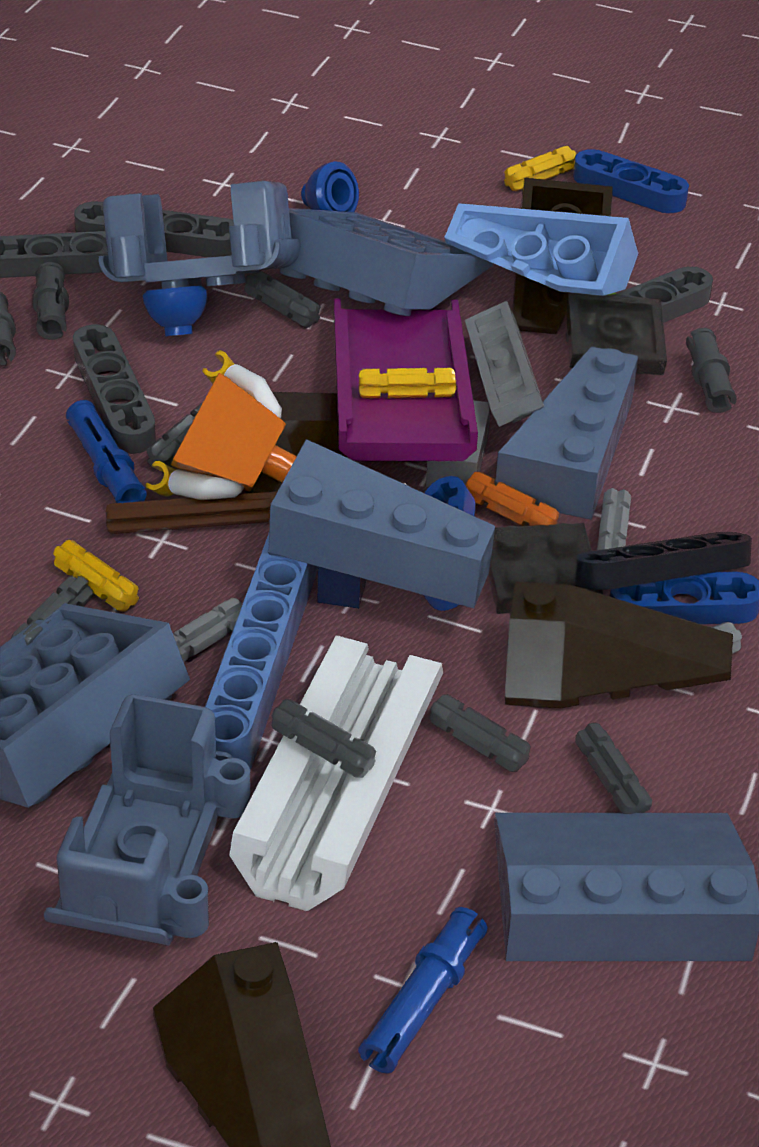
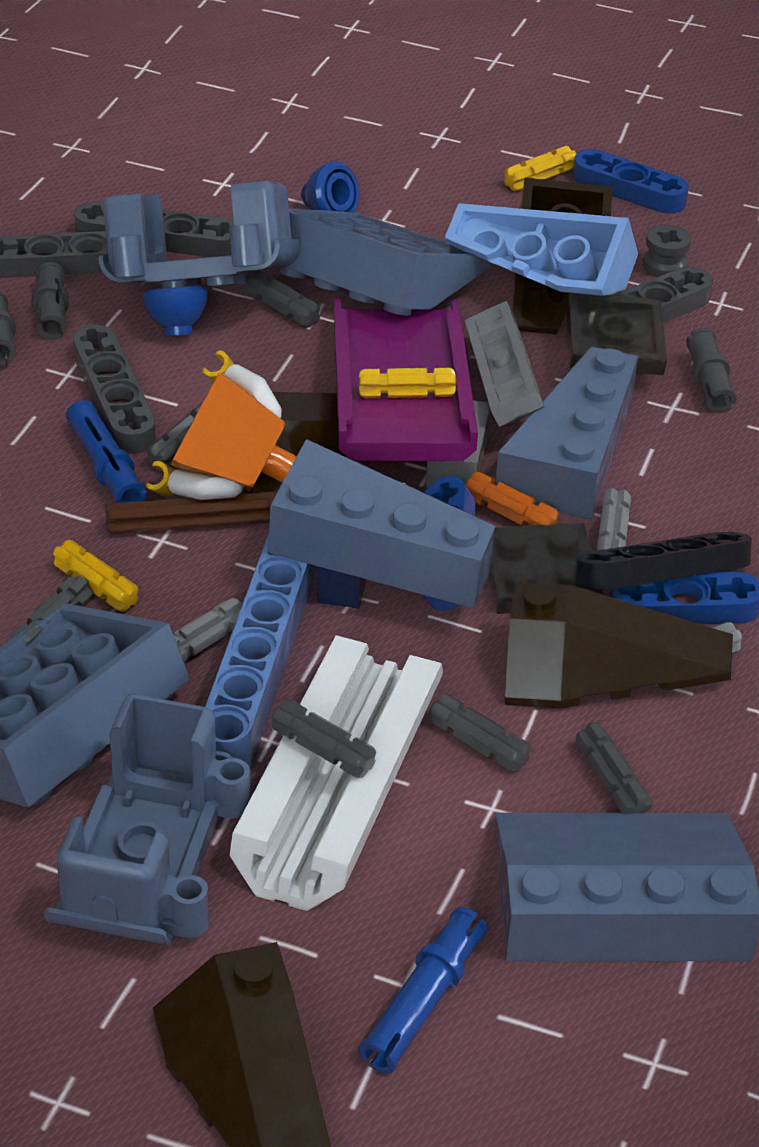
(666, 249): none -> dark grey wheel

